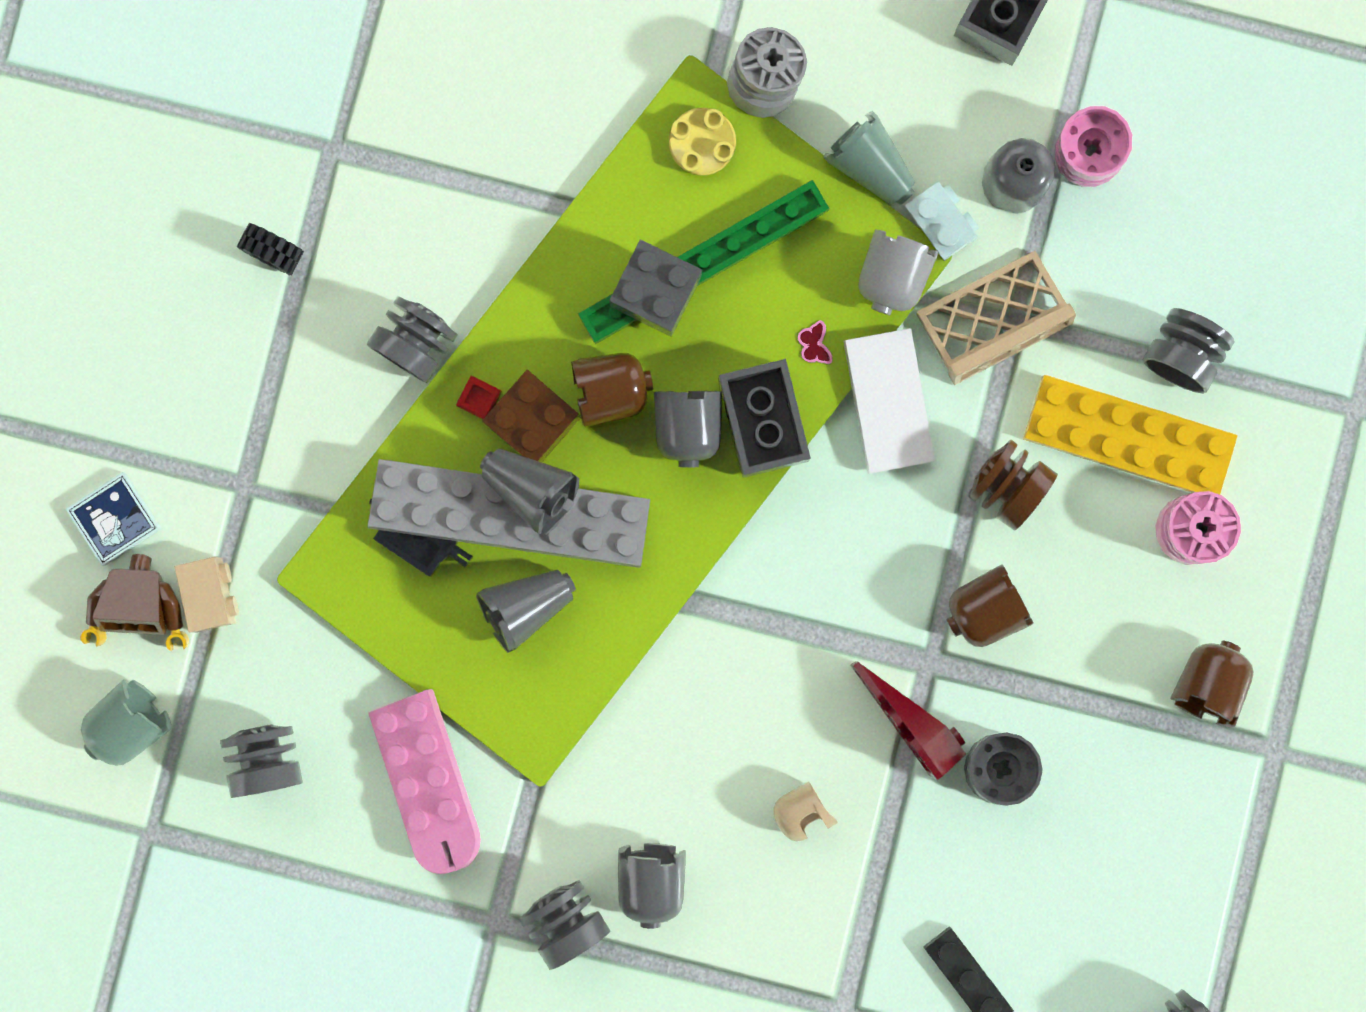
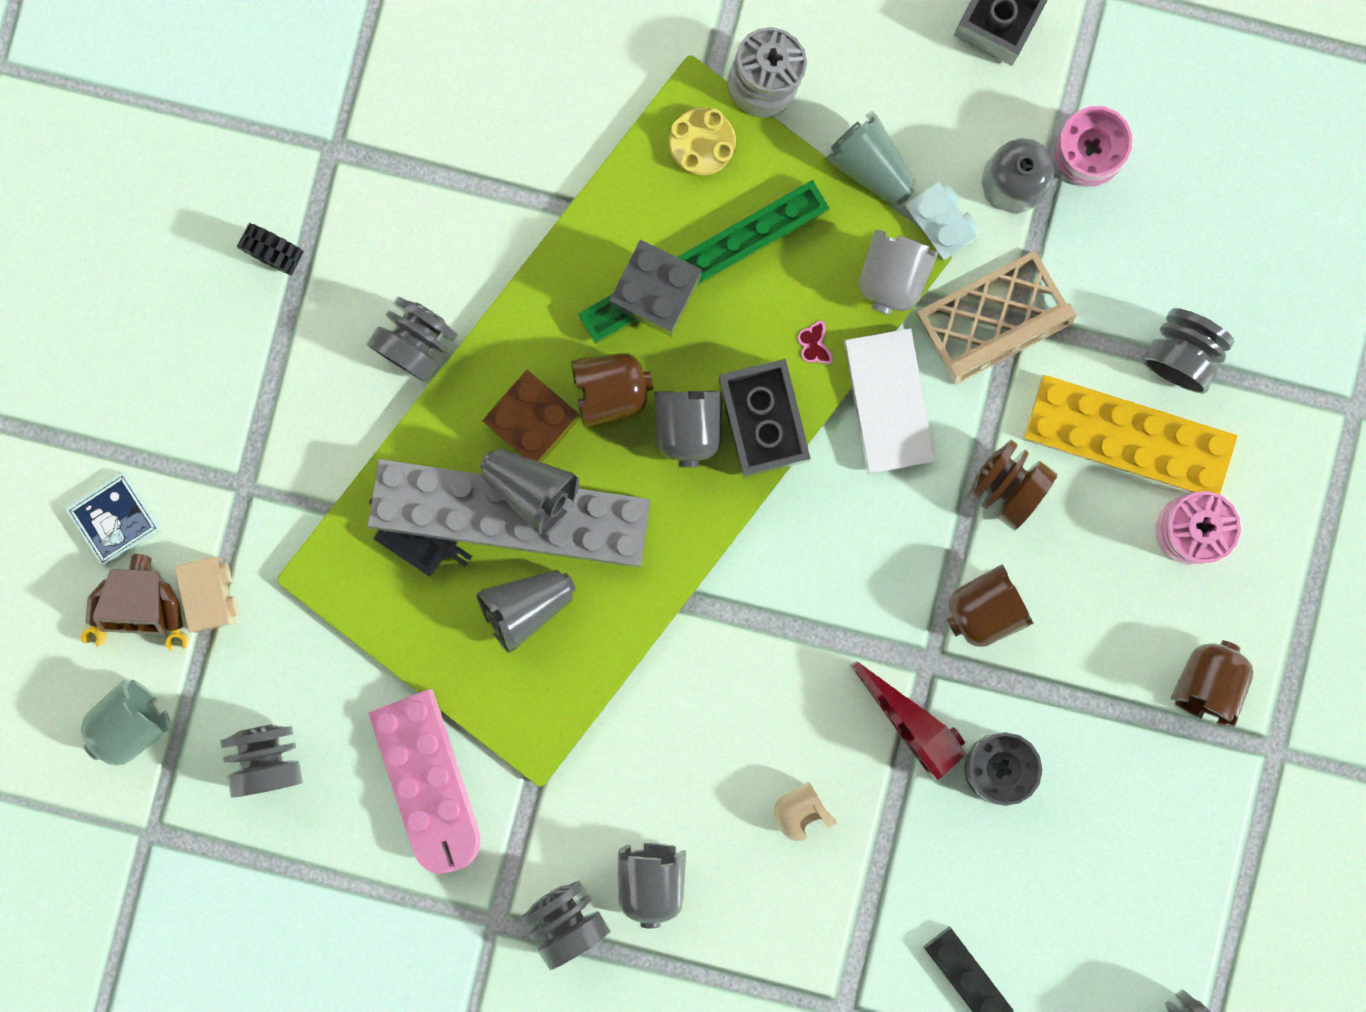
(478, 397): red tile -> none

